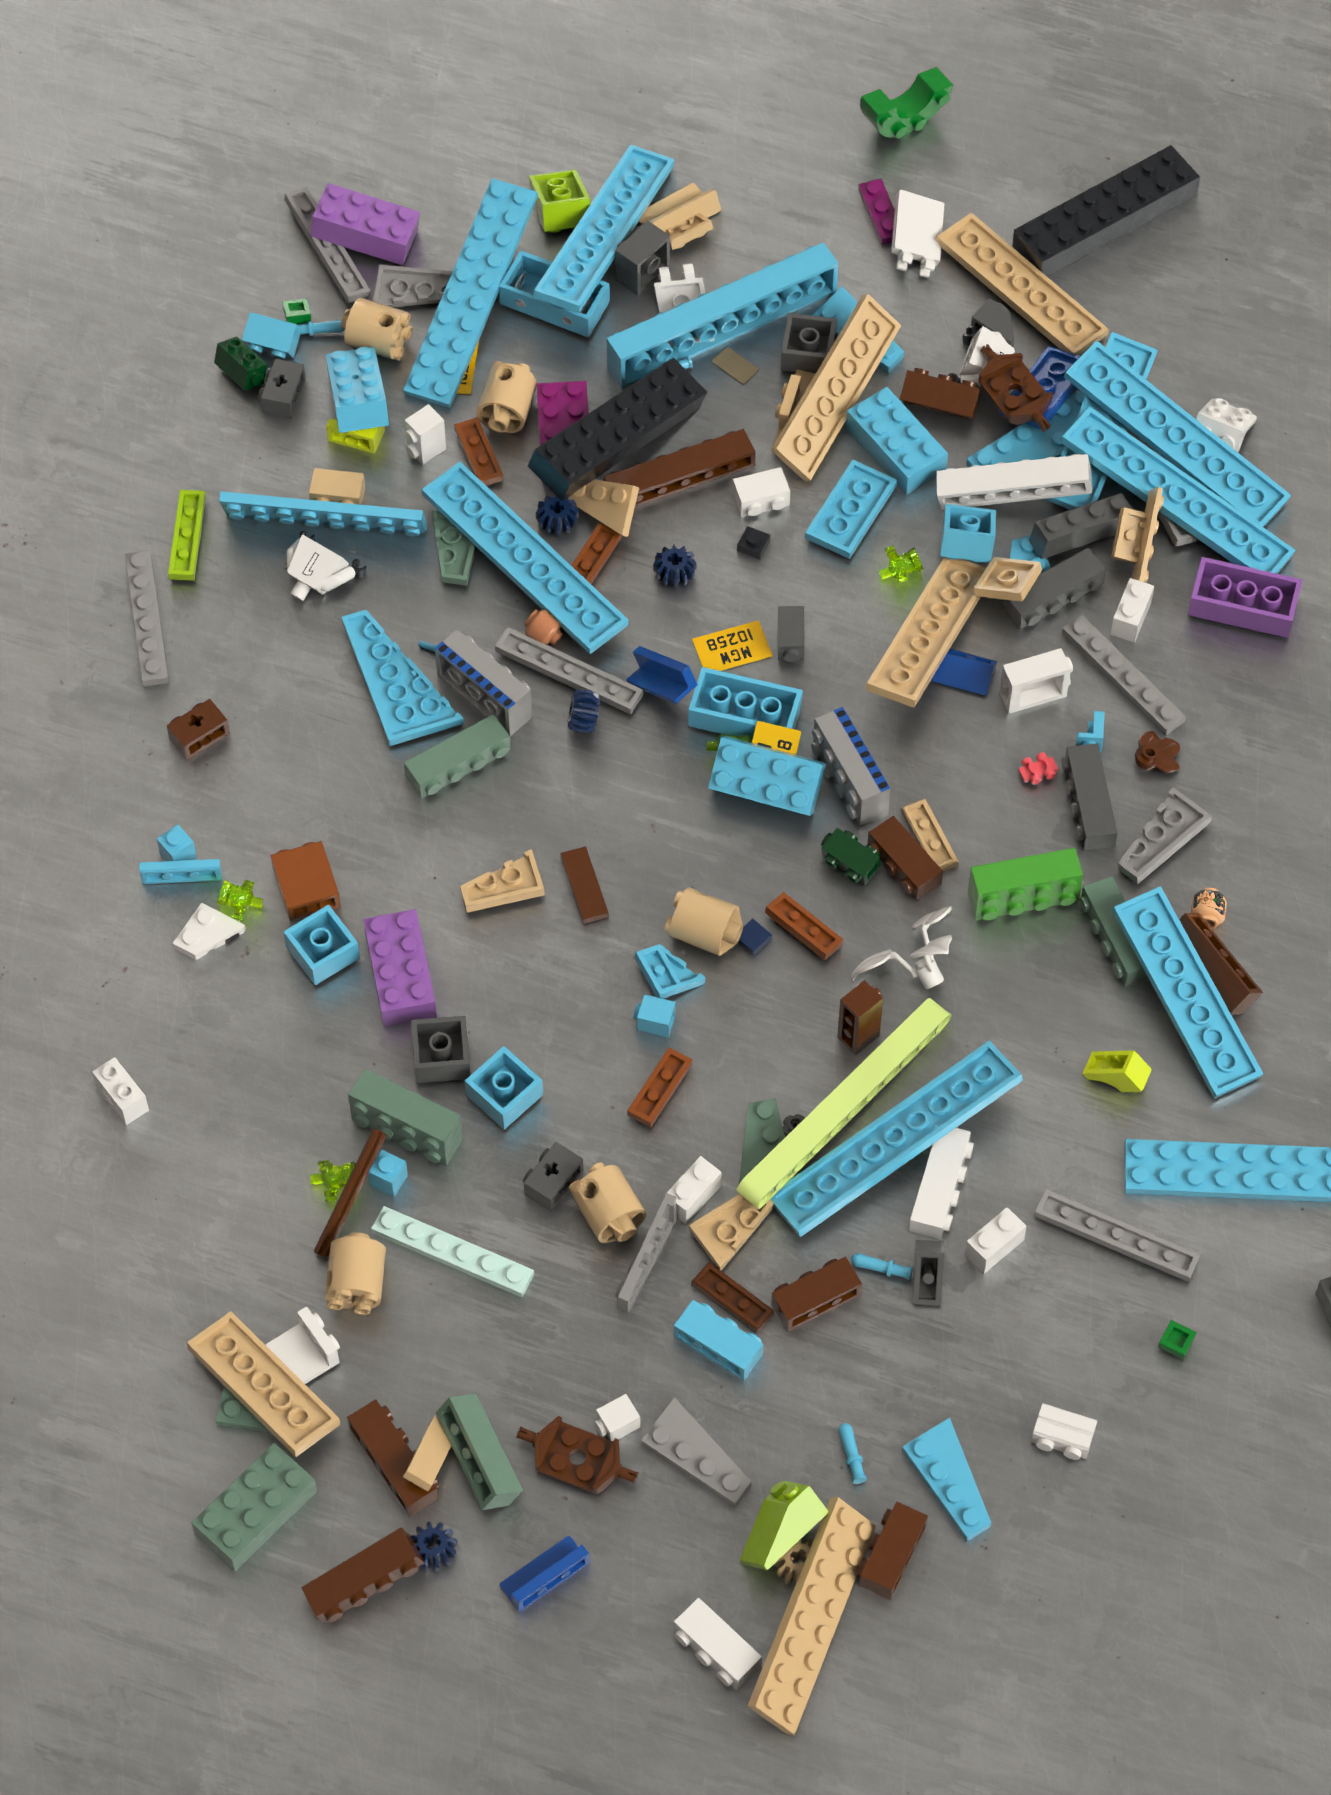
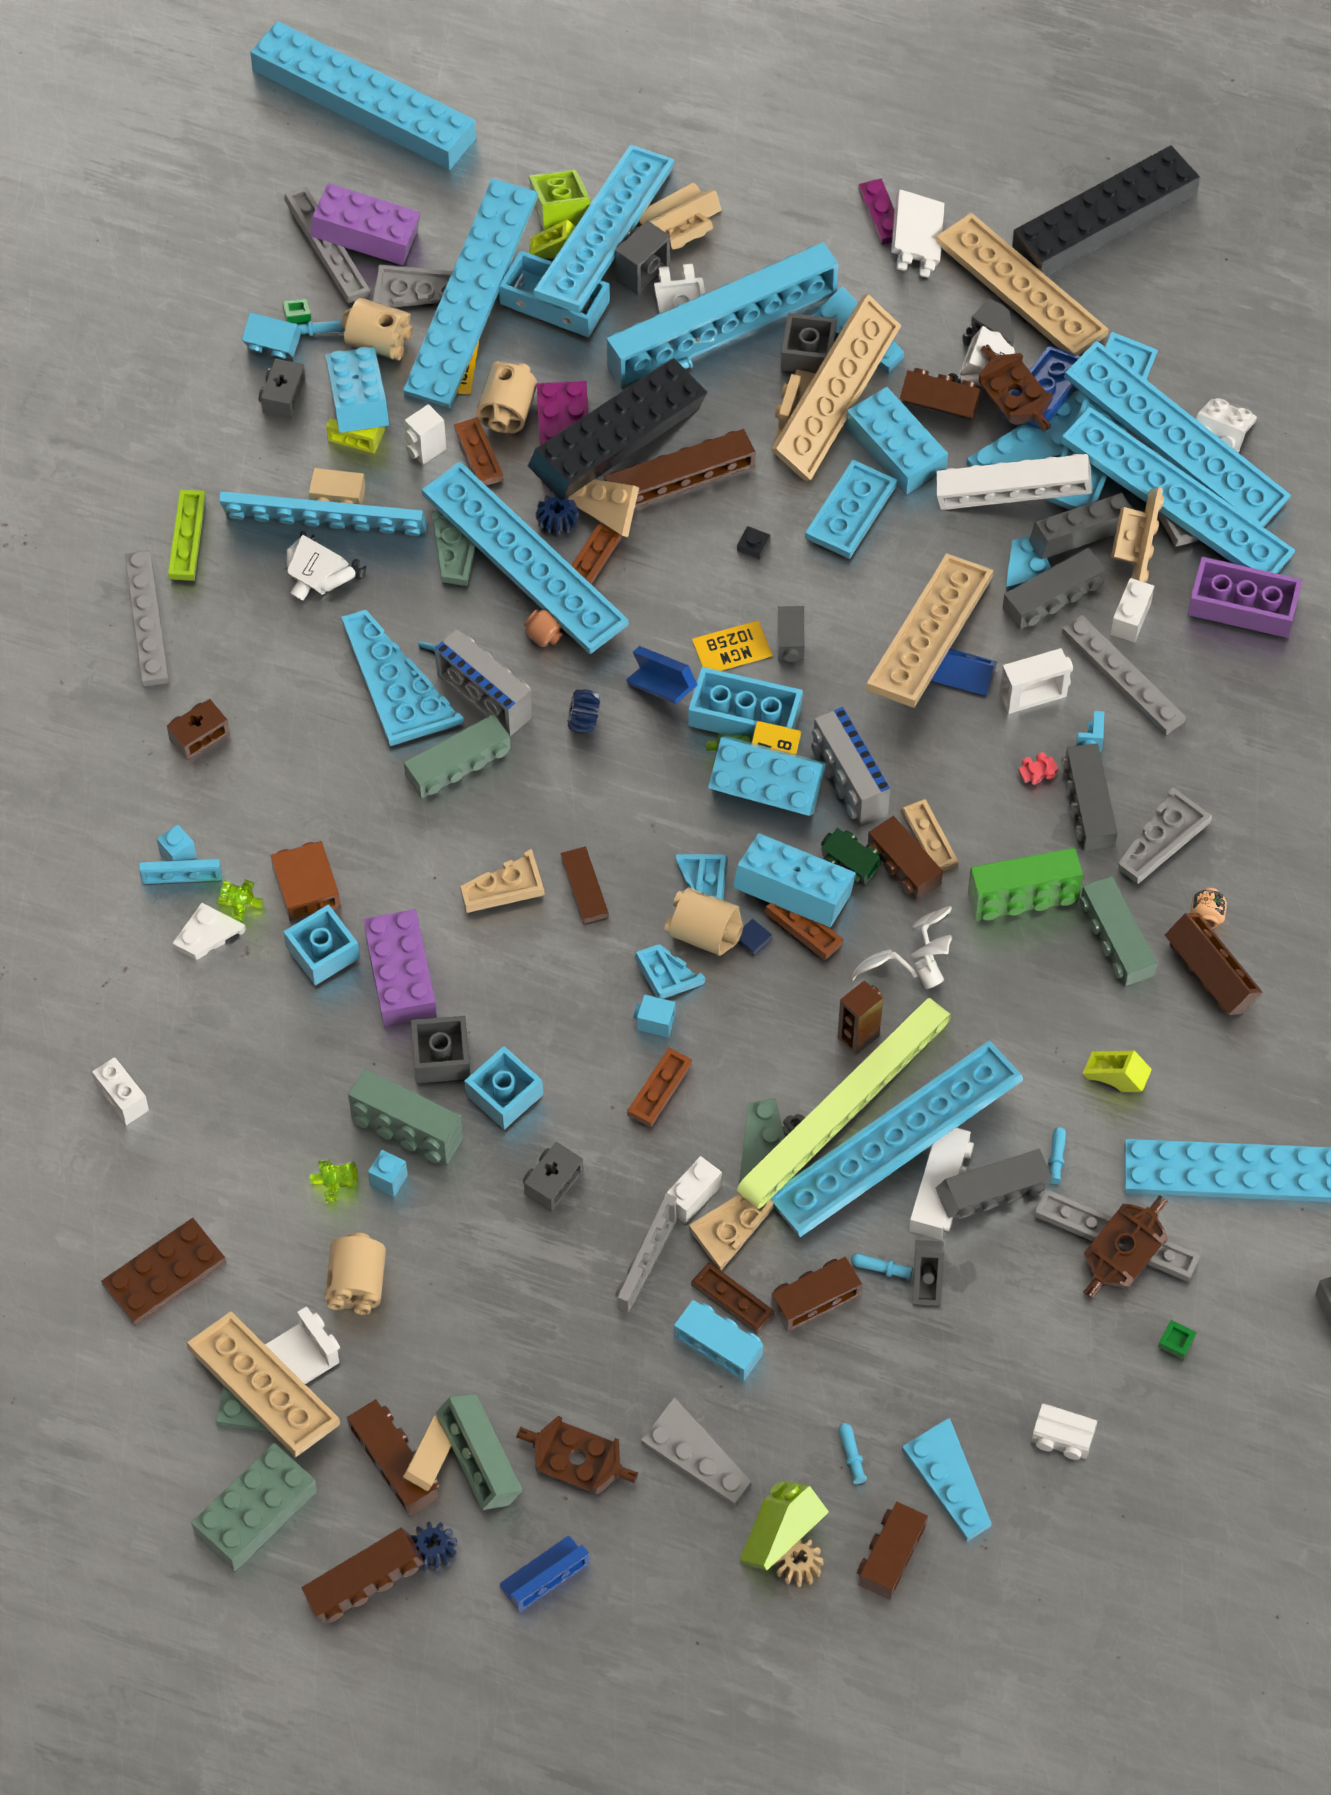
(163, 1271): none -> reddish brown plate
(240, 363): dark green brick -> none
(350, 1192): reddish brown axle -> none
(363, 95): none -> medium azure brick
(452, 1251): light aqua plate -> none
(550, 241): none -> neon yellow arch
(568, 670): light grey plate -> none
(608, 1203): tan cylinder -> none
(617, 1418): white brick -> none
(674, 566): dark blue gear -> none
(704, 872): none -> medium azure wing
(717, 1644): white brick -> none
(735, 365): dark tan sticker -> none
(761, 492): white brick -> none
(794, 880): none -> medium azure piece
(811, 1616): tan plate -> none
(901, 565): clear neon green piece -> none
(909, 110): green brick -> none
(968, 533): medium azure brick -> none
(993, 1184): none -> dark grey brick
(995, 1240): white brick -> none
(1008, 579): tan plate -> none
(1056, 1161): none -> medium azure piece
(1119, 1267): none -> reddish brown plate
(1157, 753): reddish brown plate -> none
(1187, 992): medium azure plate -> none

